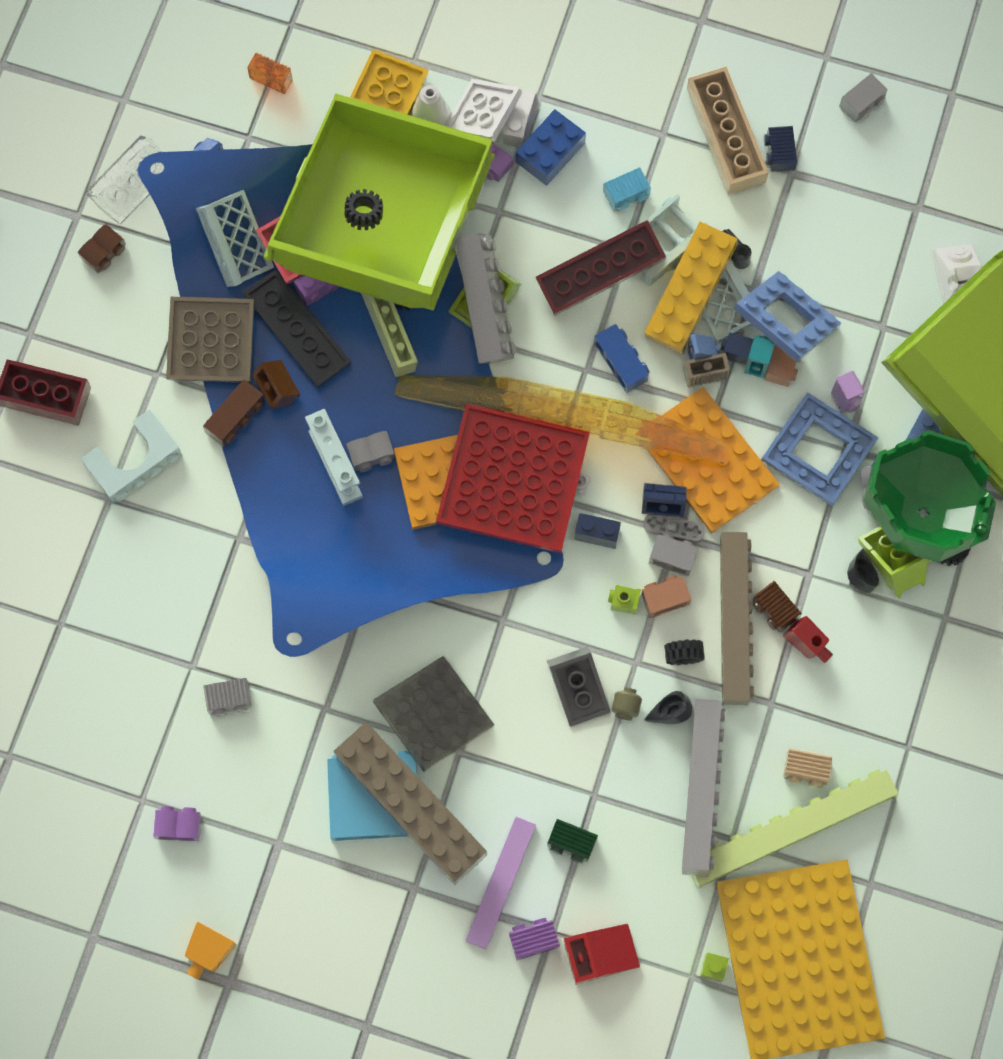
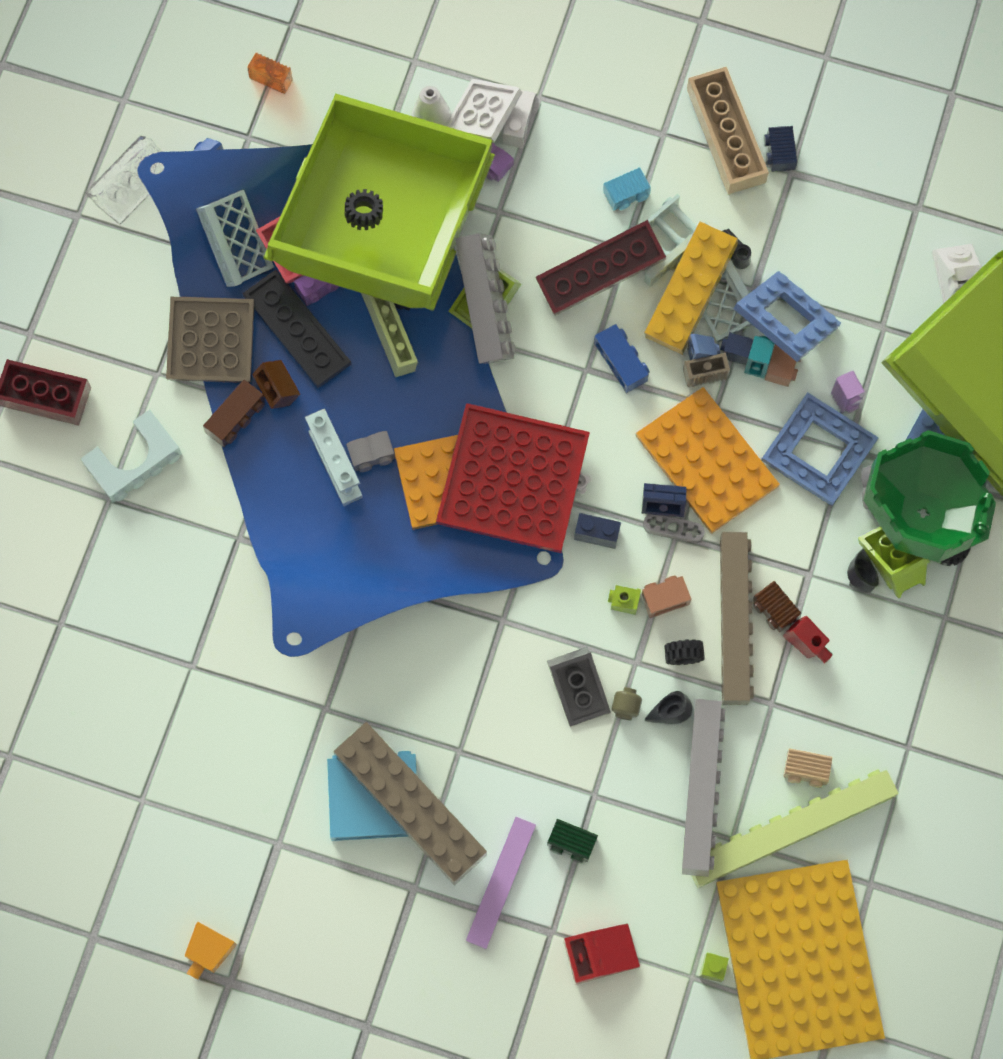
(102, 248): reddish brown brick -> none
(177, 824): medium lavender brick -> none
(227, 697): light grey brick -> none
(389, 82): yellow plate -> none
(433, 713): clear smoke plate -> none
(533, 939): medium lavender brick -> none
(550, 147): blue brick -> none
(599, 415): clear yellow wedge -> none
(673, 554): light grey brick -> none
(863, 98): light grey brick -> none

